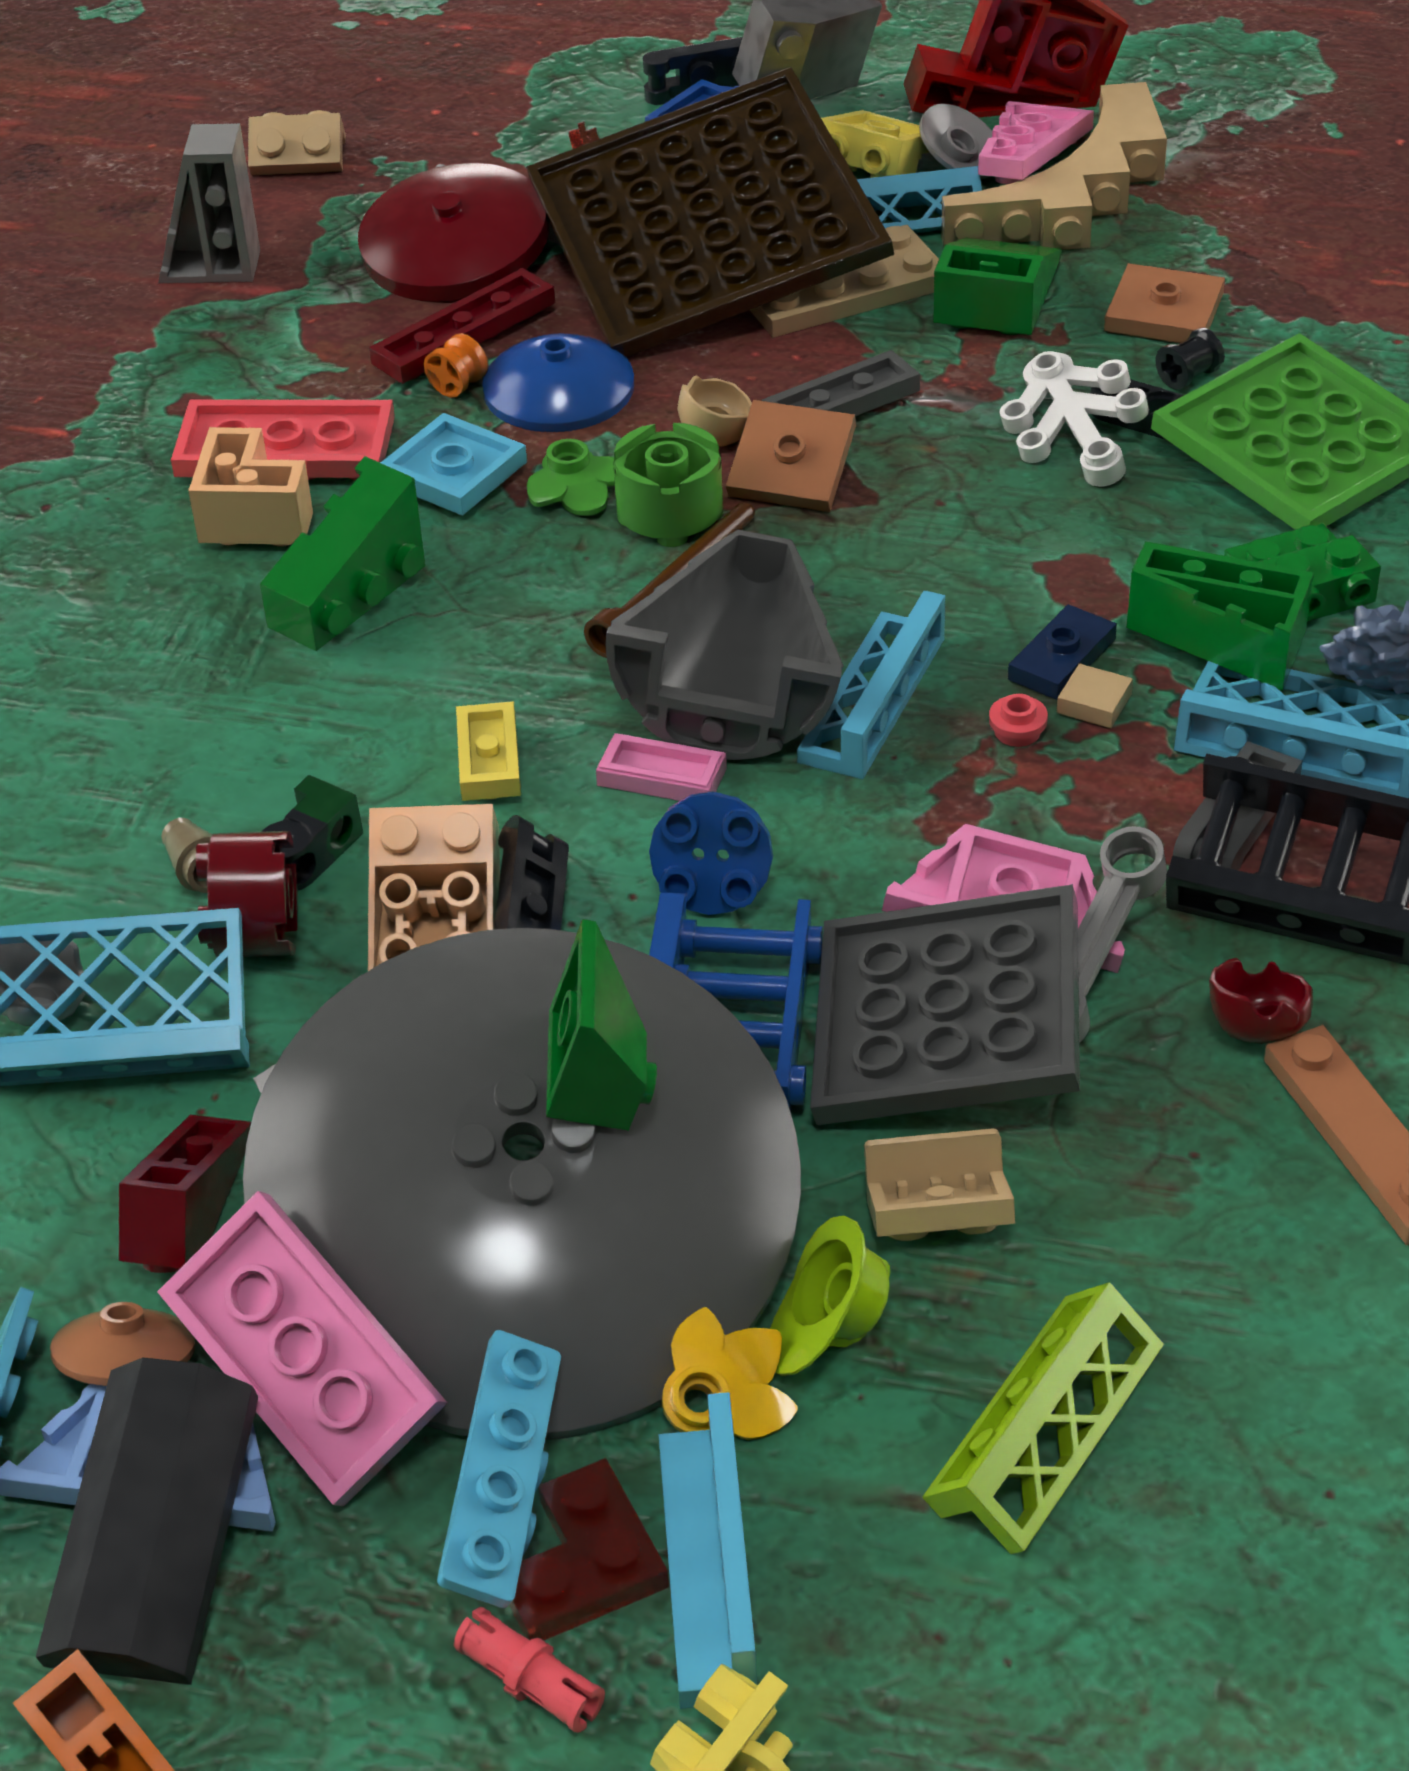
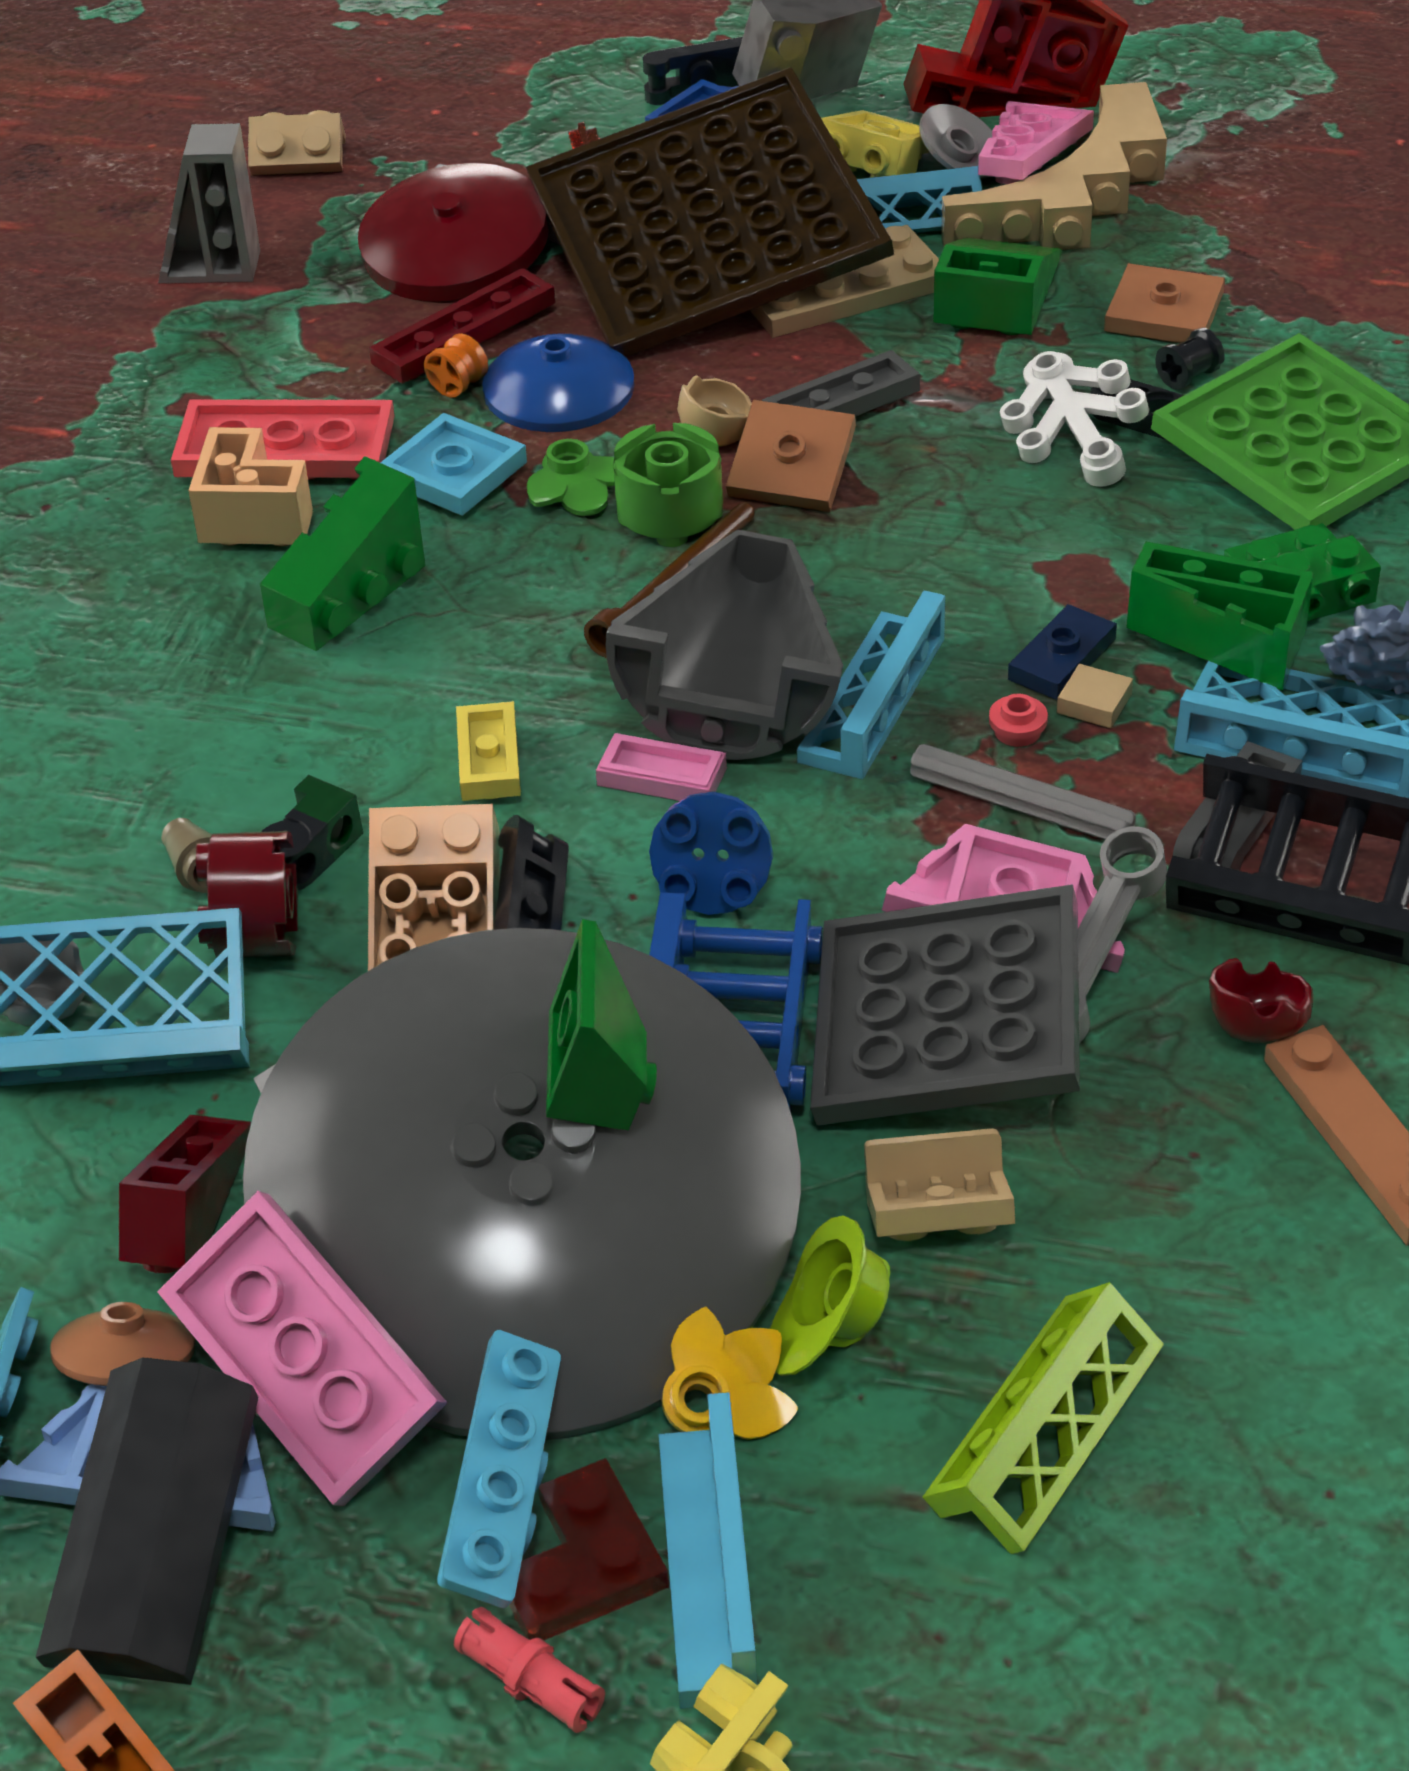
(1019, 792): none -> light grey axle

